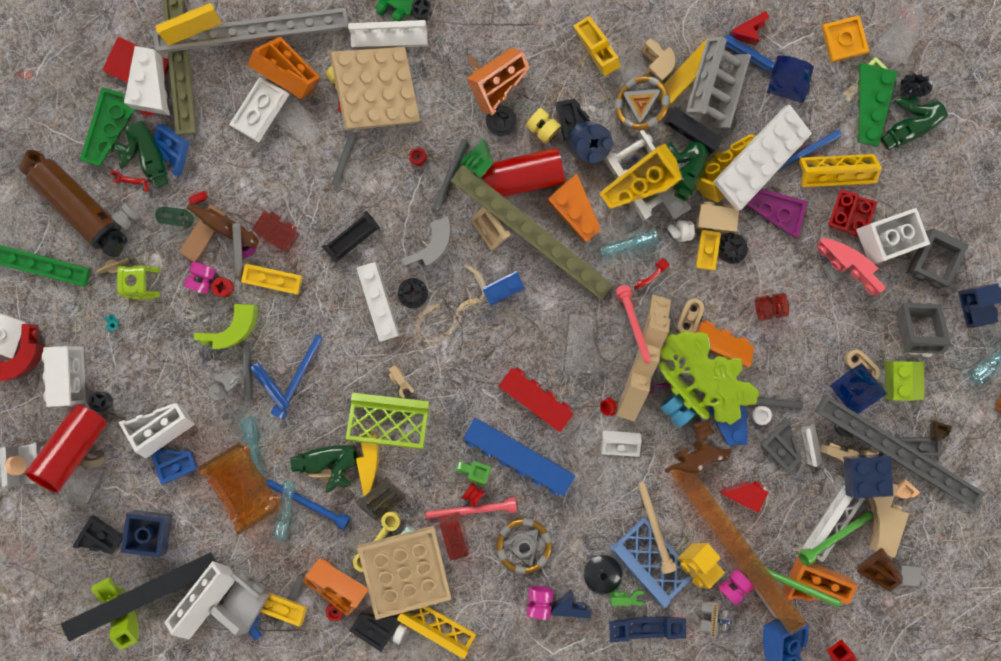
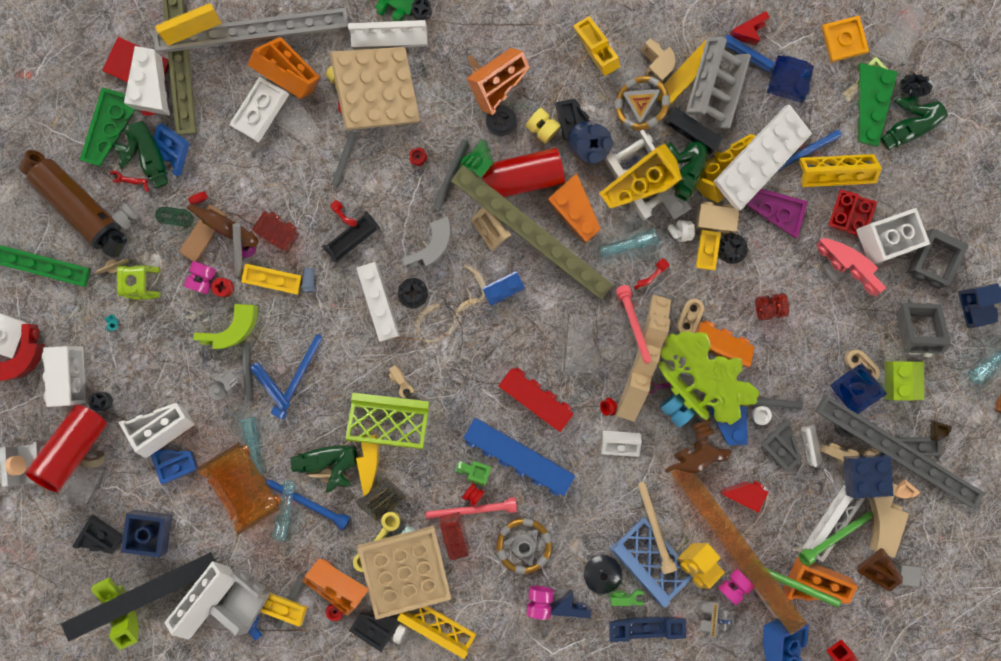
(308, 280): none -> sand blue pin
(336, 206): none -> red piece

